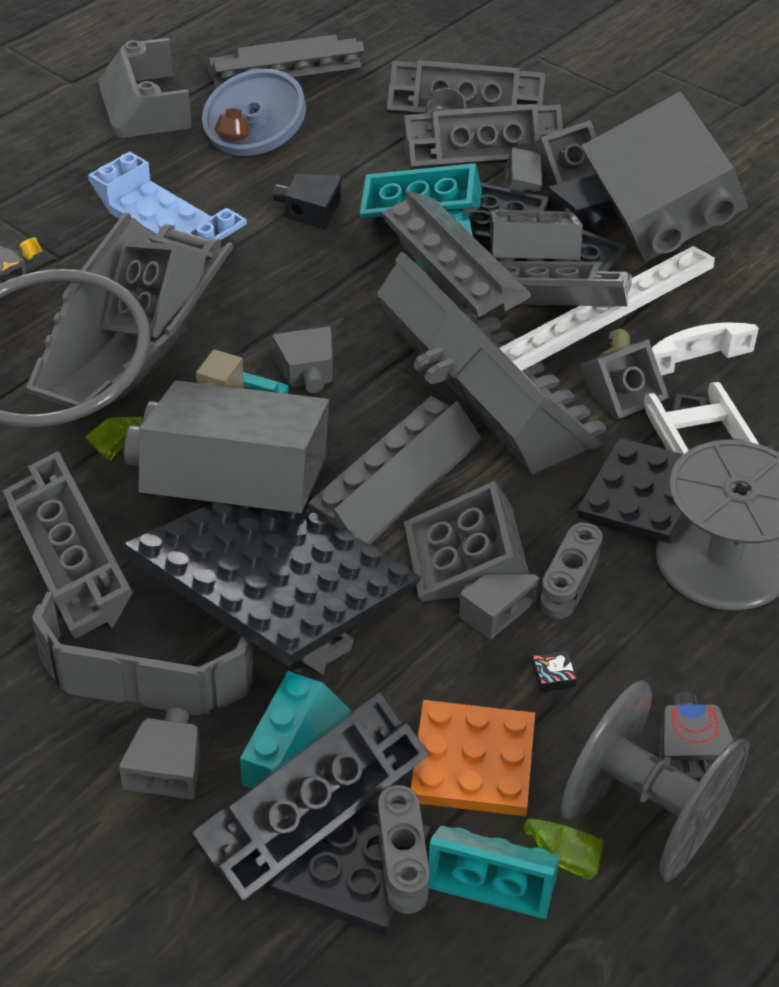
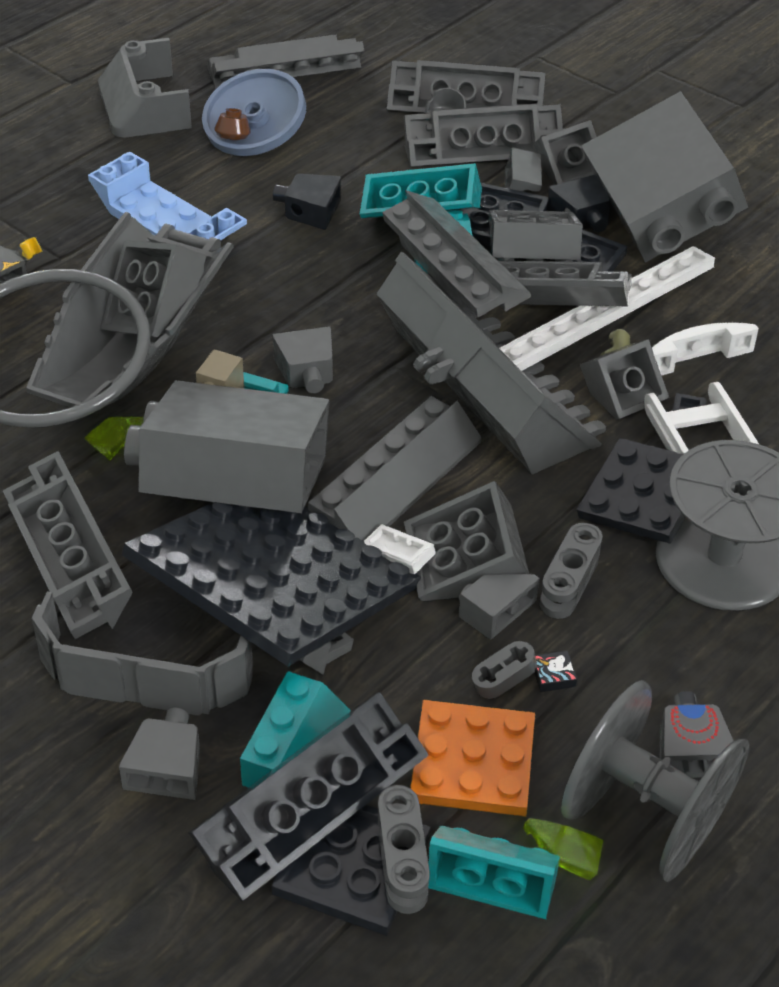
(401, 547): none -> white plate
(504, 669): none -> dark grey beam

